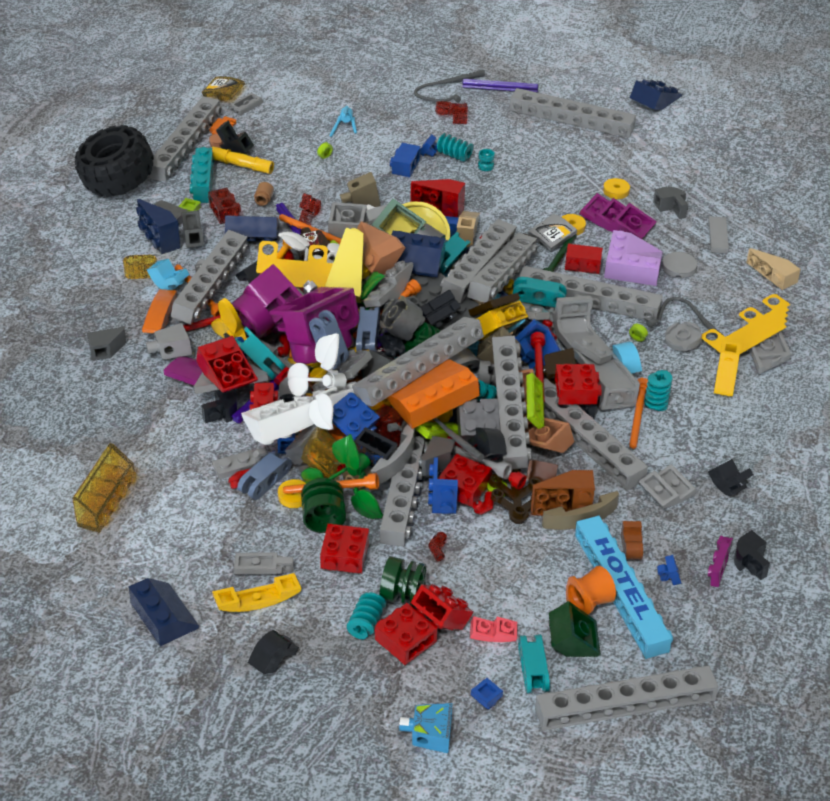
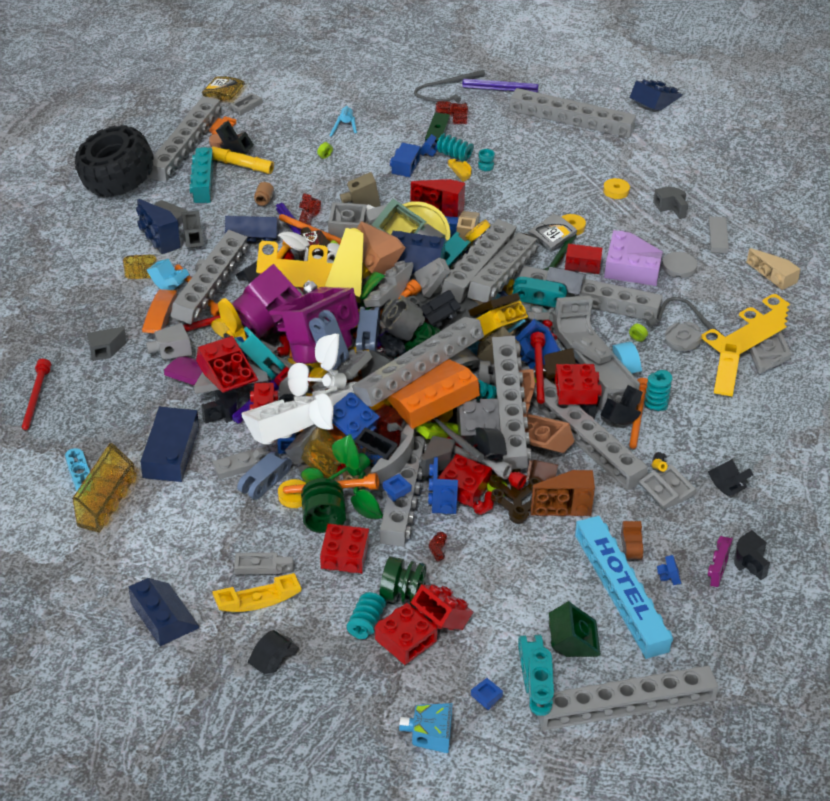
(42, 368): none -> red piece
(73, 466): none -> medium azure beam
(170, 444): none -> dark blue brick
(190, 205): lime tile -> none
(223, 204): clear red brick -> none
(234, 479): red arm -> none
(396, 487): none -> blue tile
(432, 276): none -> light grey wing
(438, 125): none -> dark green tile
(462, 170): none -> yellow tile
(477, 230): none -> yellow piece
(493, 631): coral slope -> none
(535, 401): lime tile -> none
(540, 681): none -> teal piece
(560, 520): dark tan slope -> none
(570, 279): none -> panel
(591, 589): orange hat -> none
(616, 216): magenta slope -> none
(625, 410): none -> black brick
(658, 461): none -> yellow arm

